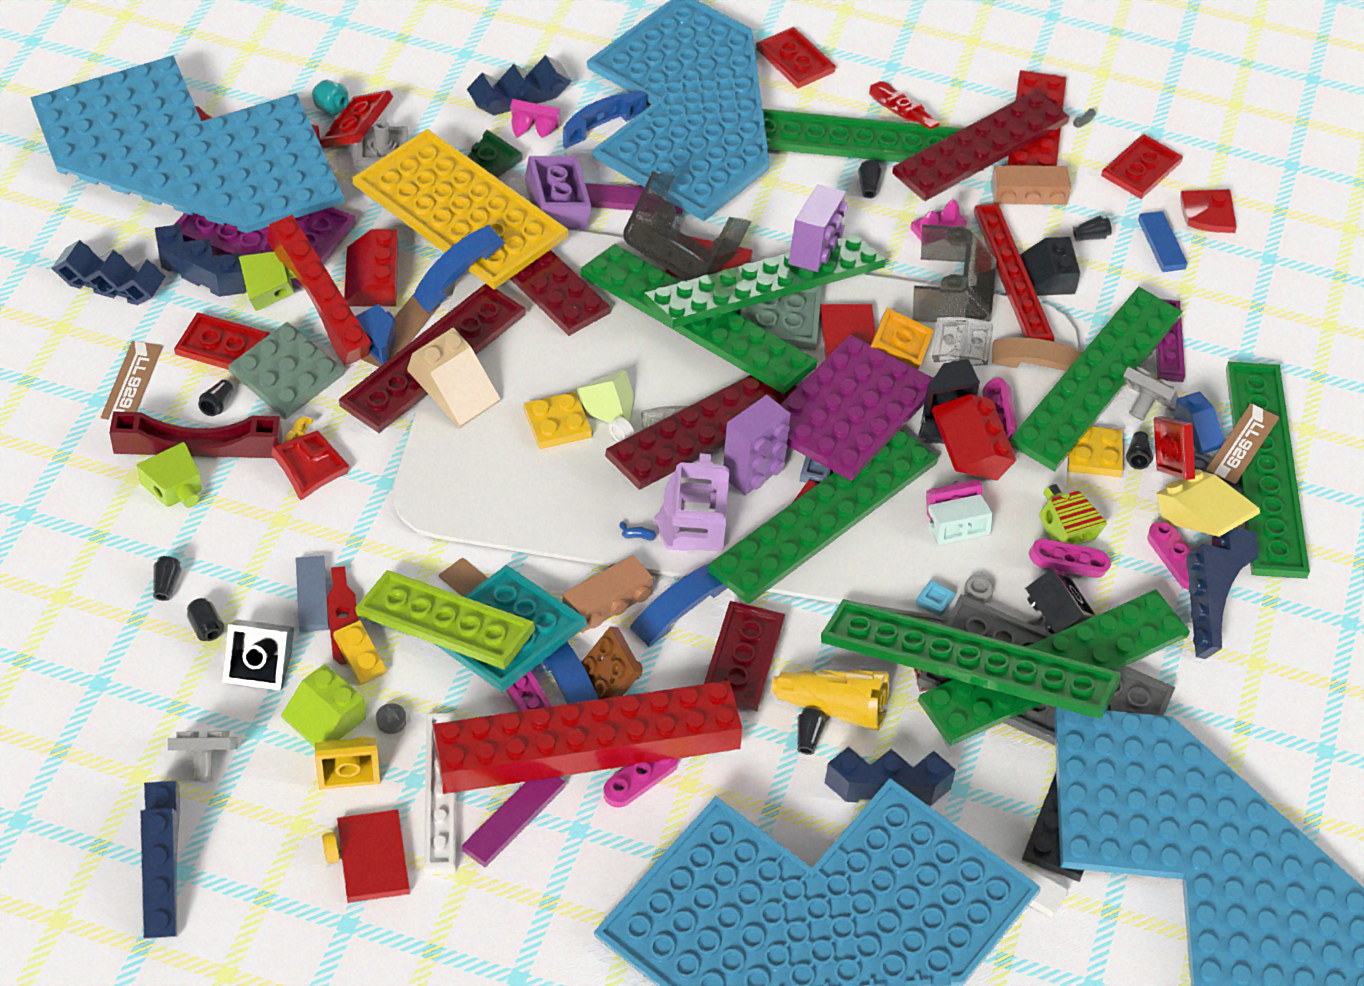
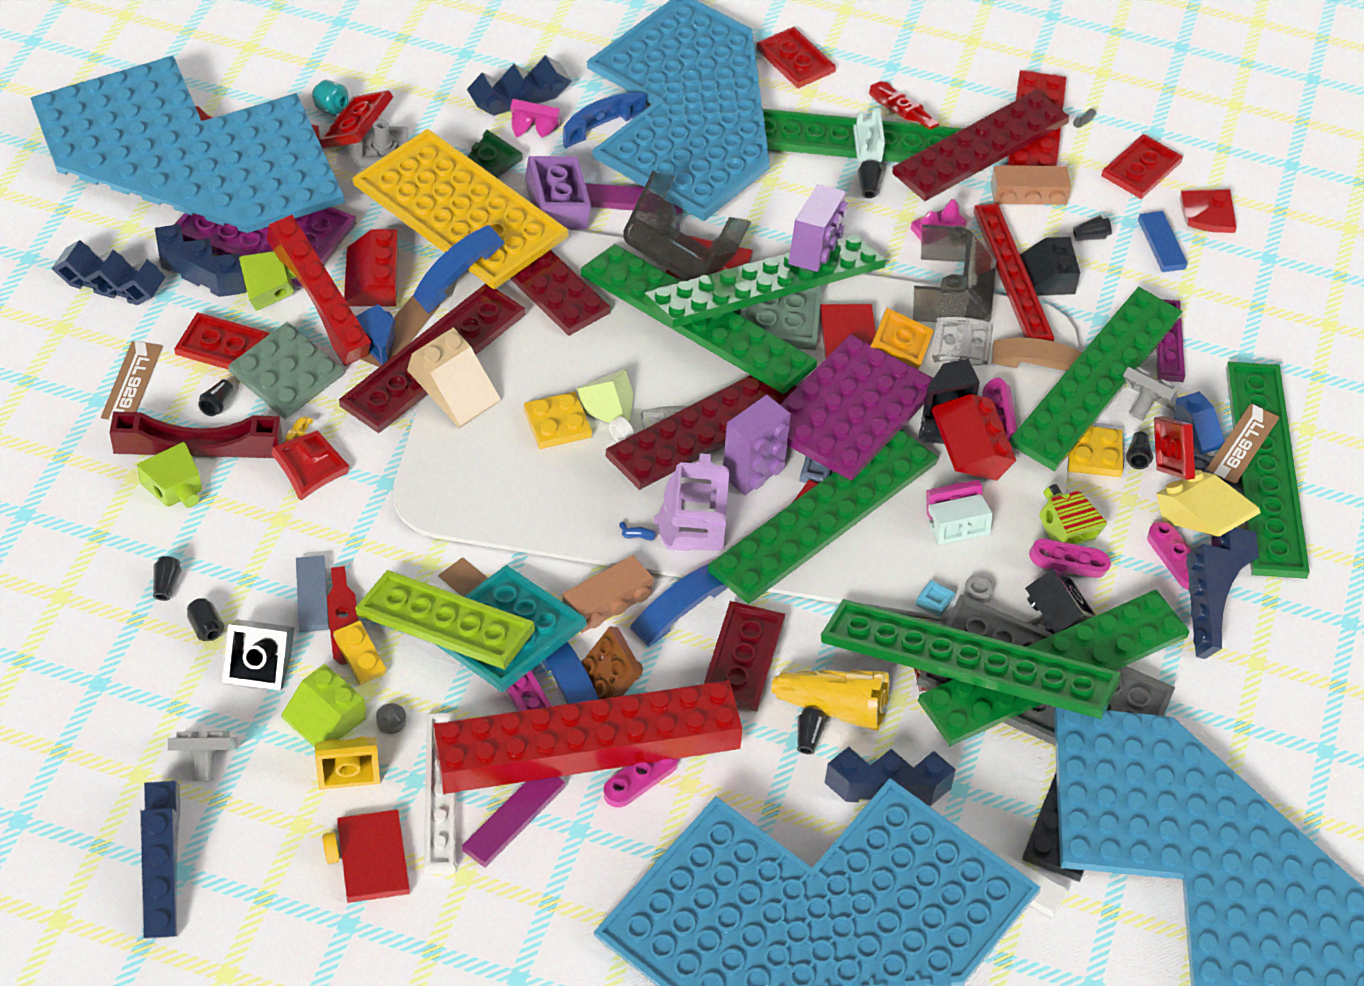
(869, 137): none -> light aqua hinge

